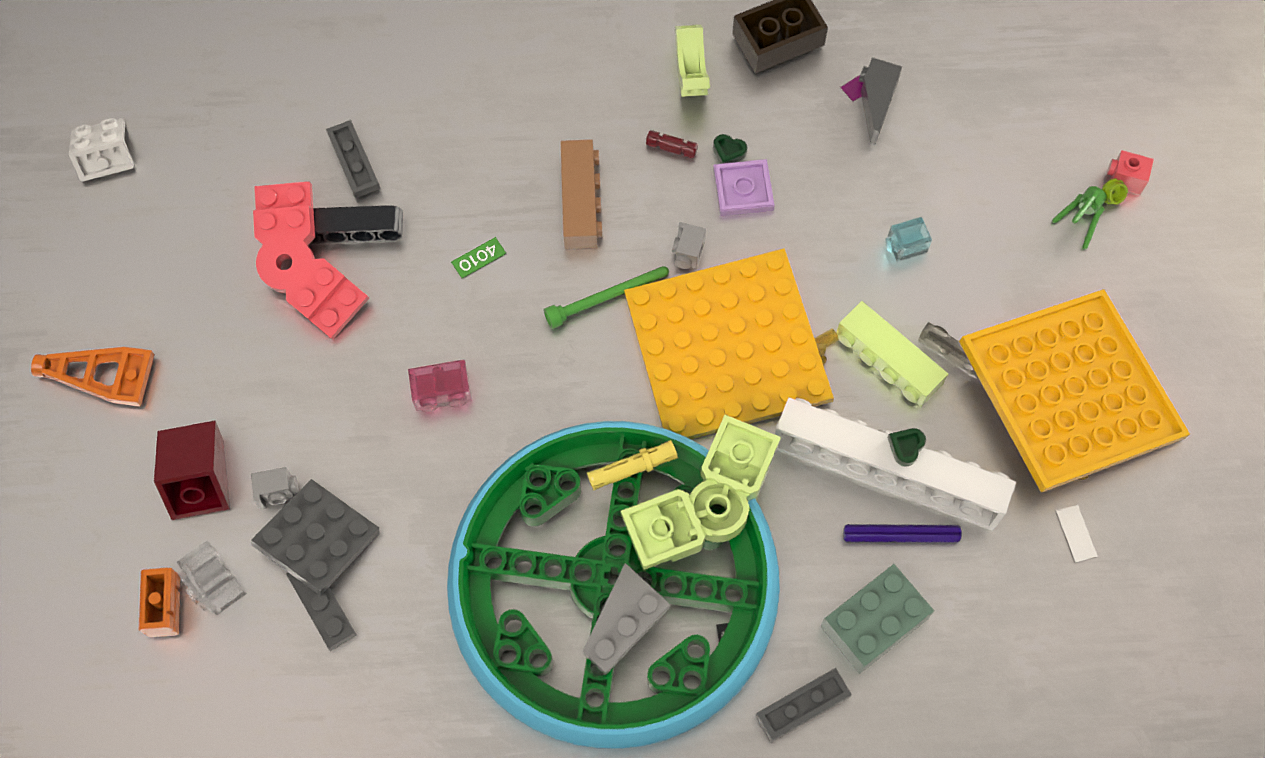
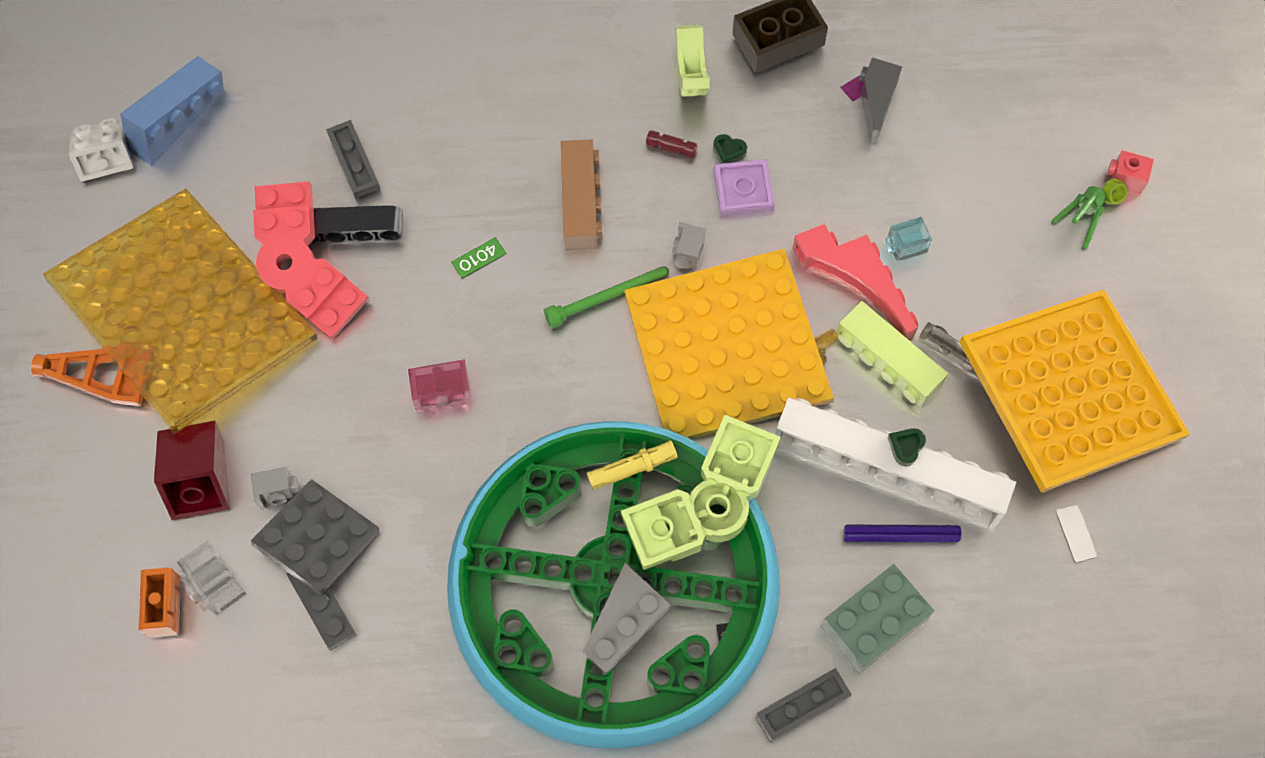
(170, 109): none -> medium blue wedge
(180, 309): none -> clear yellow plate
(858, 267): none -> coral arch

